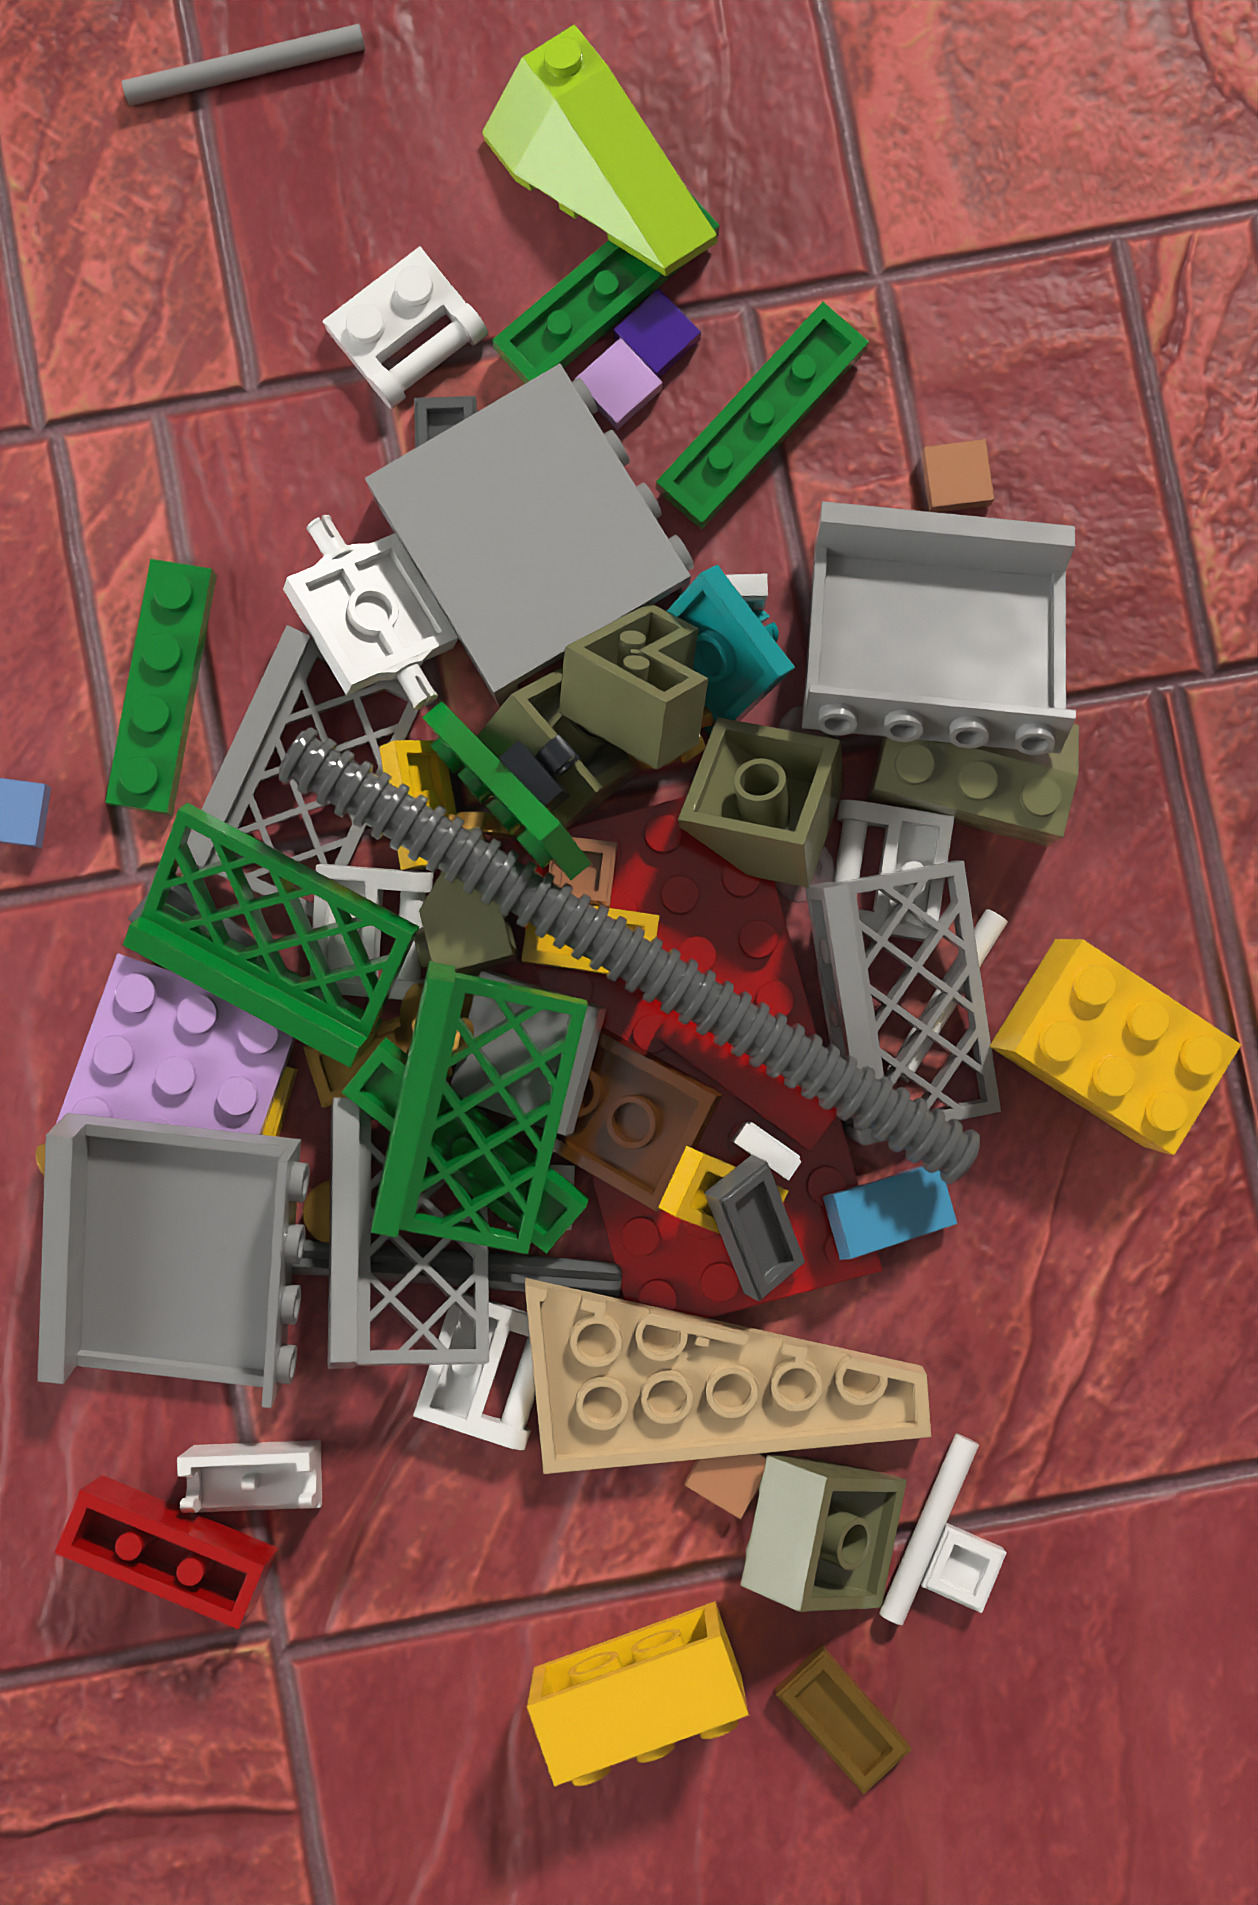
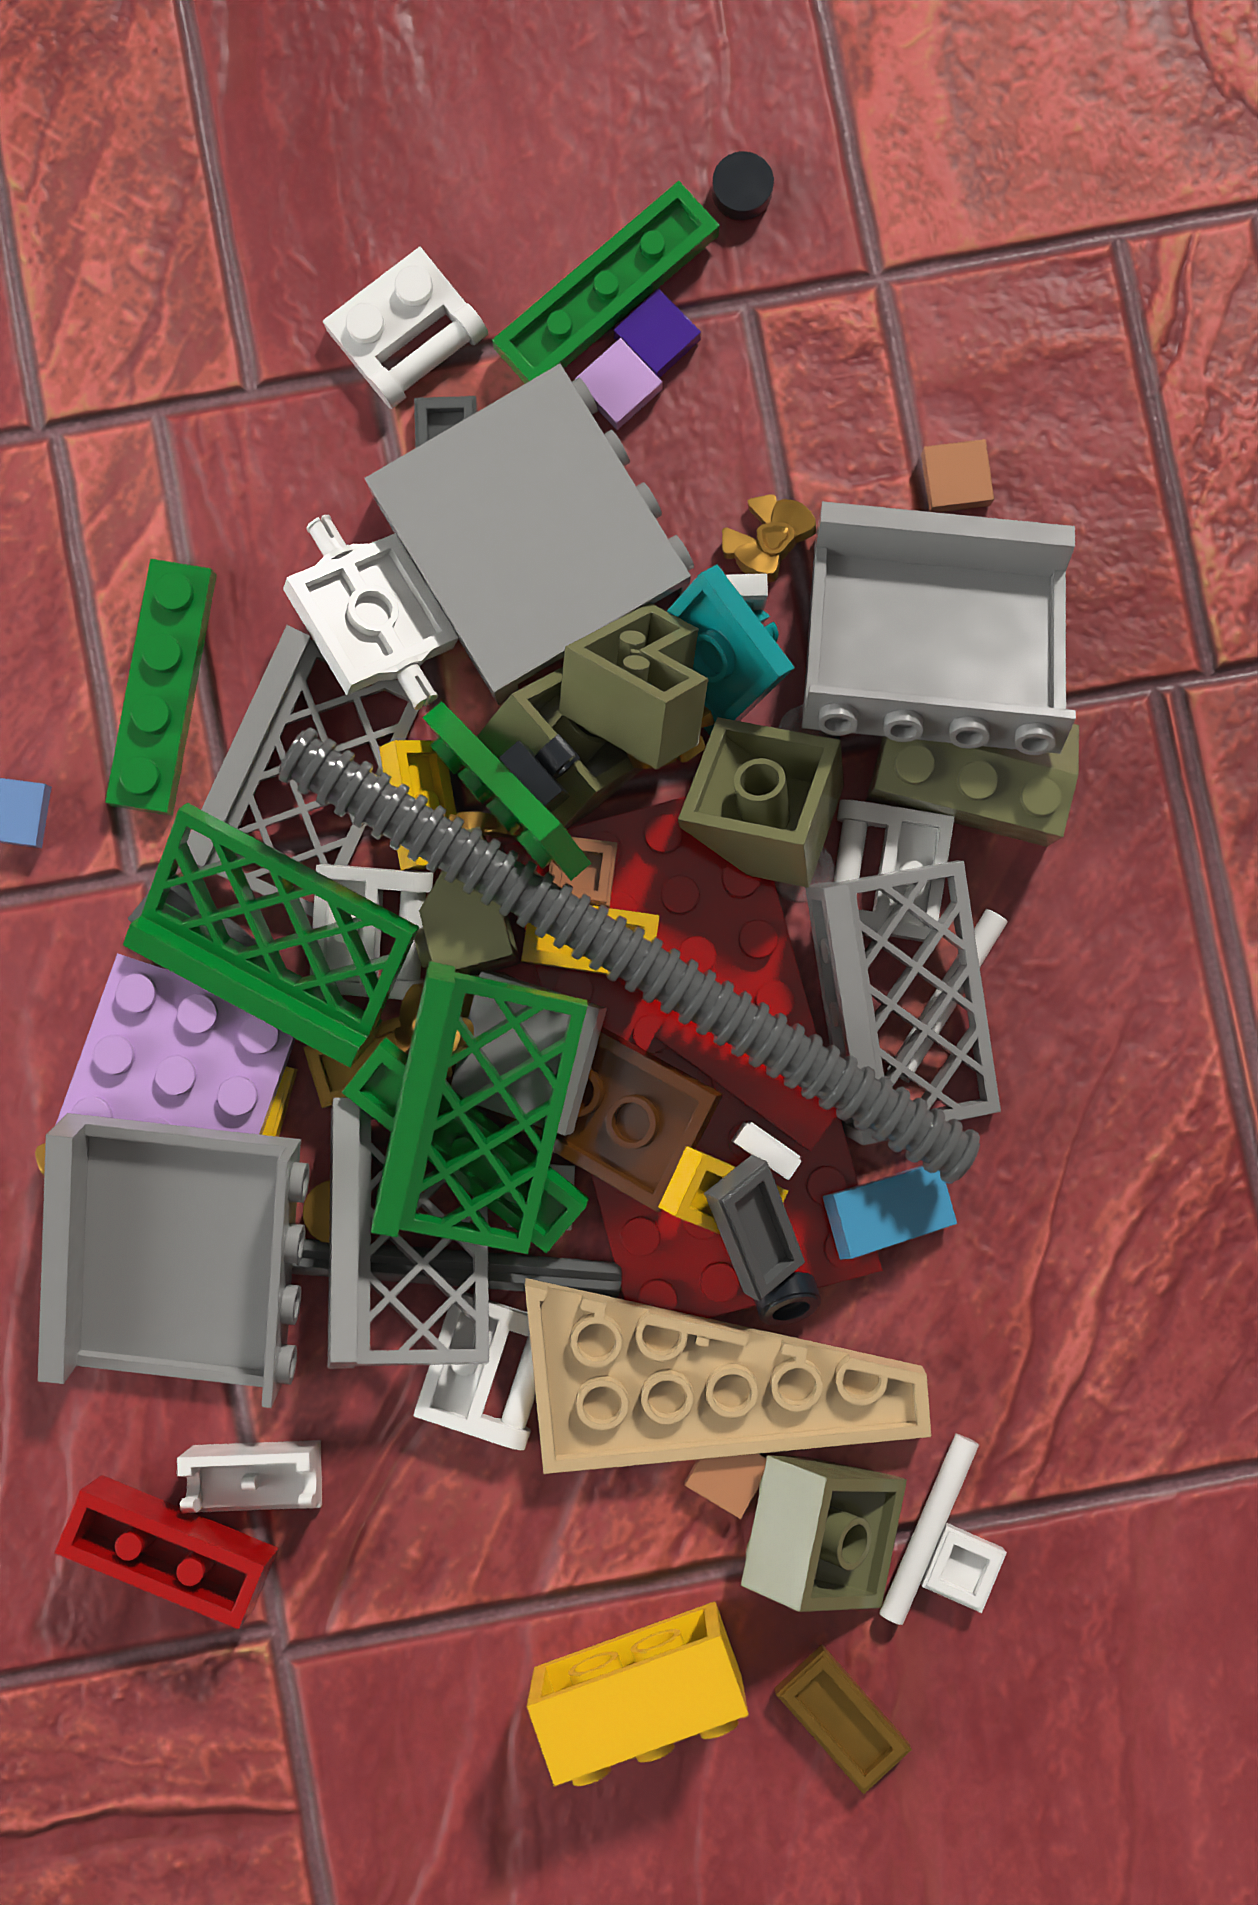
(243, 65): light grey bar -> none
(585, 145): lime wedge -> none
(742, 185): none -> black tile
(762, 415): green plate -> none
(782, 527): none -> pearl gold piece
(790, 1301): none -> black tile
(1115, 1045): yellow brick -> none

